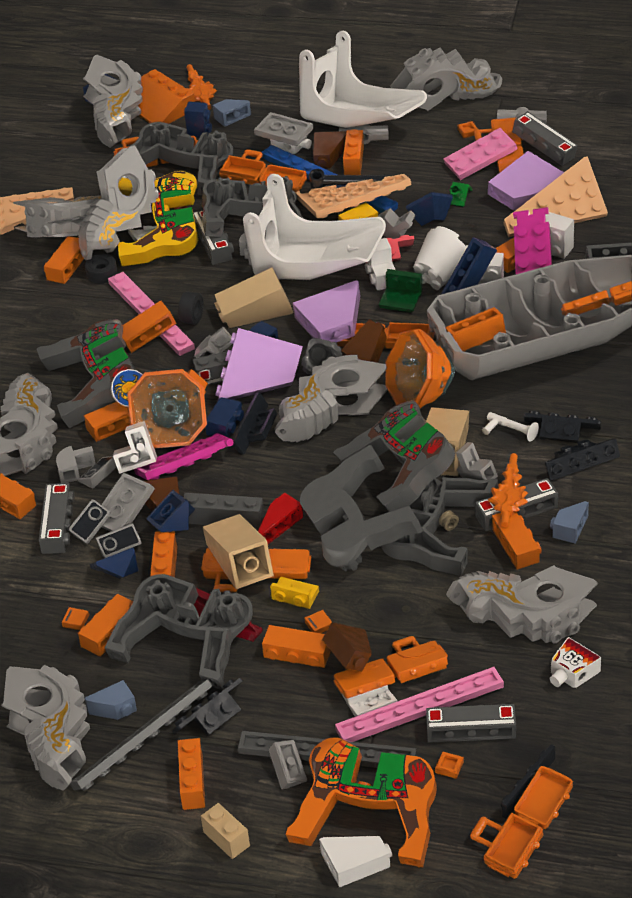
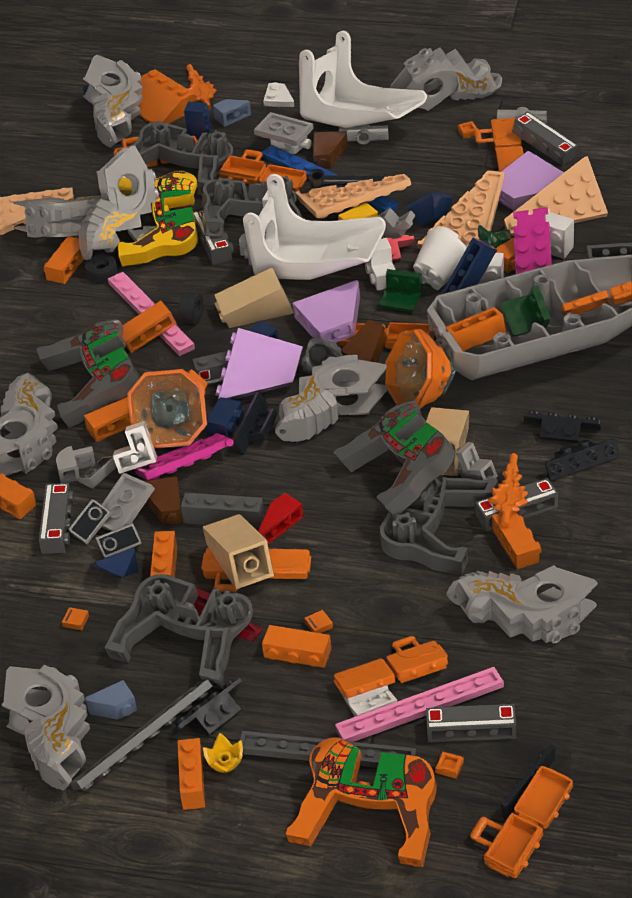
(99, 629): orange brick -> none
(122, 385): tile -> none
(171, 513): dark blue slope -> none
(214, 344): light grey brick -> none
(223, 751): none -> yellow piece
(225, 830): tan brick -> none
(278, 96): none -> white wing
(287, 764): light grey slope -> none
(294, 592): yellow bracket -> none
(330, 503): dark grey animal -> none
(348, 645): reddish brown slope -> none
(353, 152): orange brick -> none
(354, 857): white slope -> none
(448, 520): dark tan bush -> none
(459, 193): green bracket -> none
(474, 208): none -> light nougat wing
(480, 153): bright pink plate -> none
(494, 239): none -> dark green animal
(524, 311): none -> dark green bracket
(530, 430): white piece -> none
(570, 522): sand blue slope -> none
(574, 664): white torso -> none

